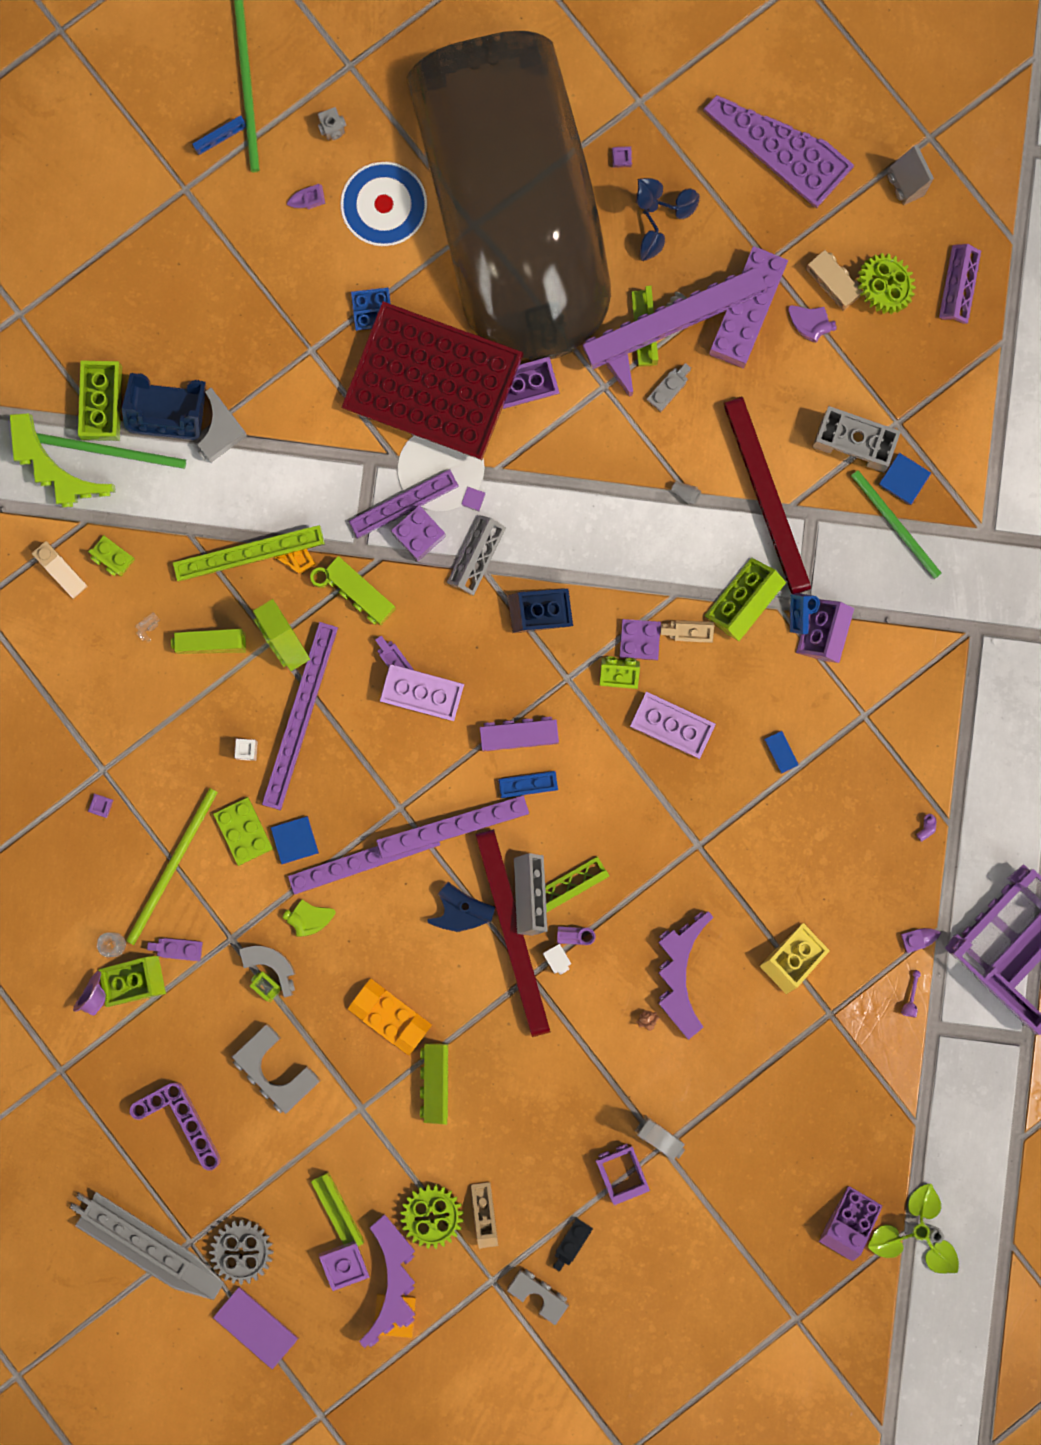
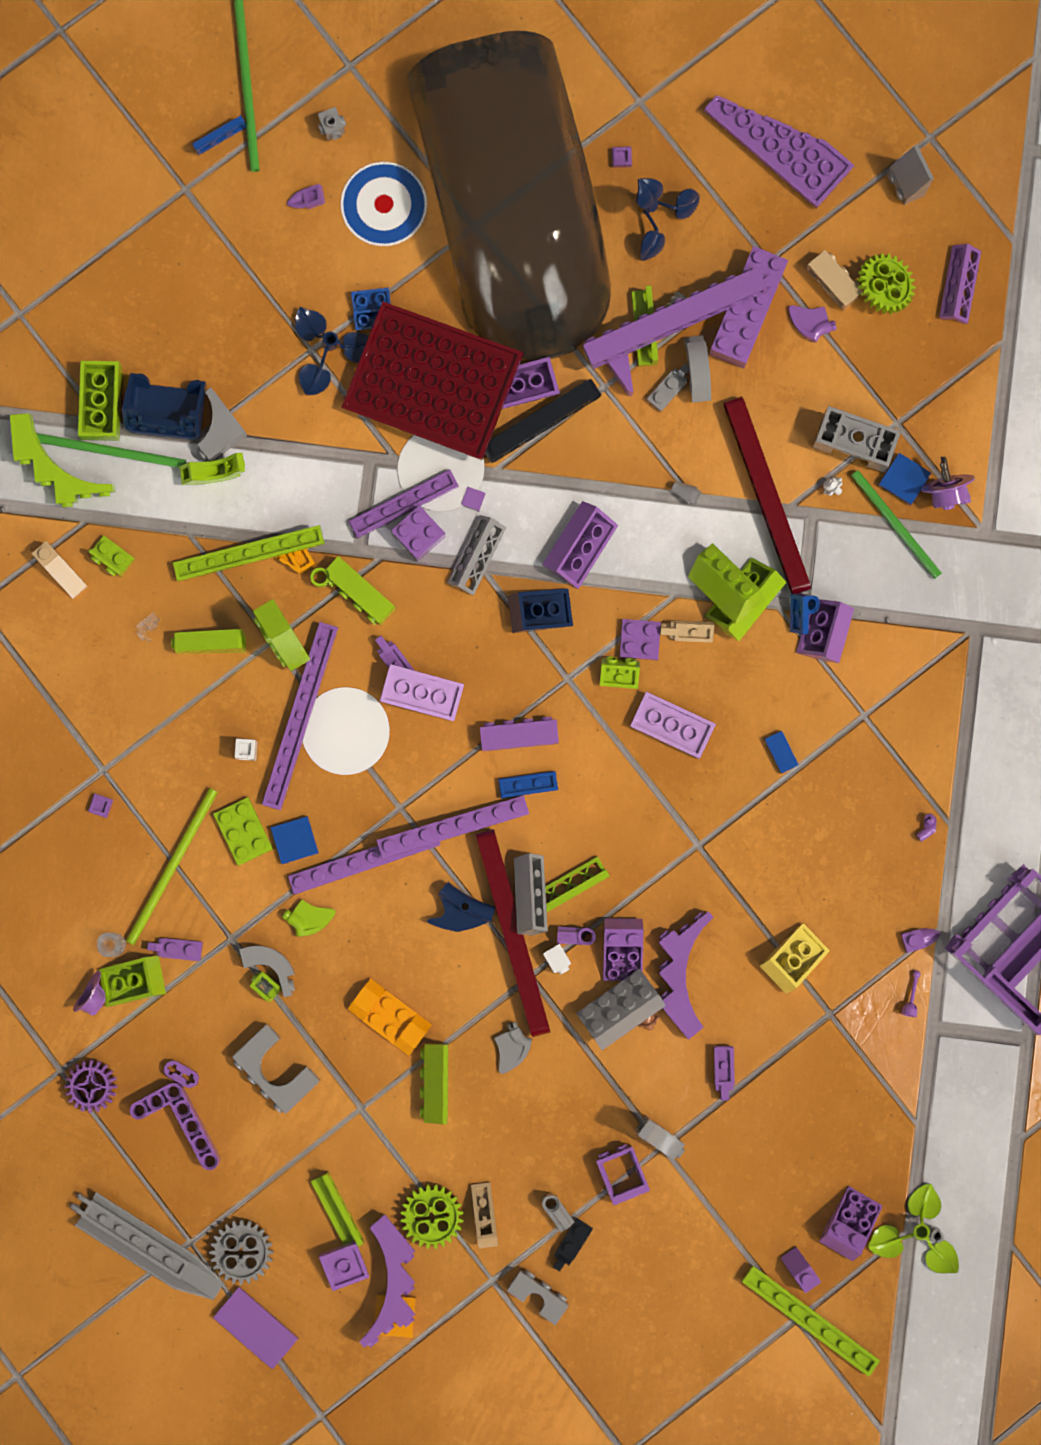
(90, 1094): none -> medium lavender gear
(179, 1077): none -> medium lavender beam
(212, 471): none -> lime arch
(312, 324): none -> dark blue plant
(346, 731): none -> white sticker
(512, 1047): none -> light grey arm
(542, 420): none -> black beam
(557, 1212): none -> light grey piece
(580, 544): none -> medium lavender slope
(621, 1009): none -> light grey brick
(622, 948): none -> medium lavender slope
(698, 368): none -> light grey arch
(724, 1070): none -> medium lavender hinge
(725, 584): none -> lime slope
(800, 1269): none -> medium lavender slope
(810, 1320): none -> lime plate
(832, 486): none -> white plant
(949, 489): none -> medium lavender piece

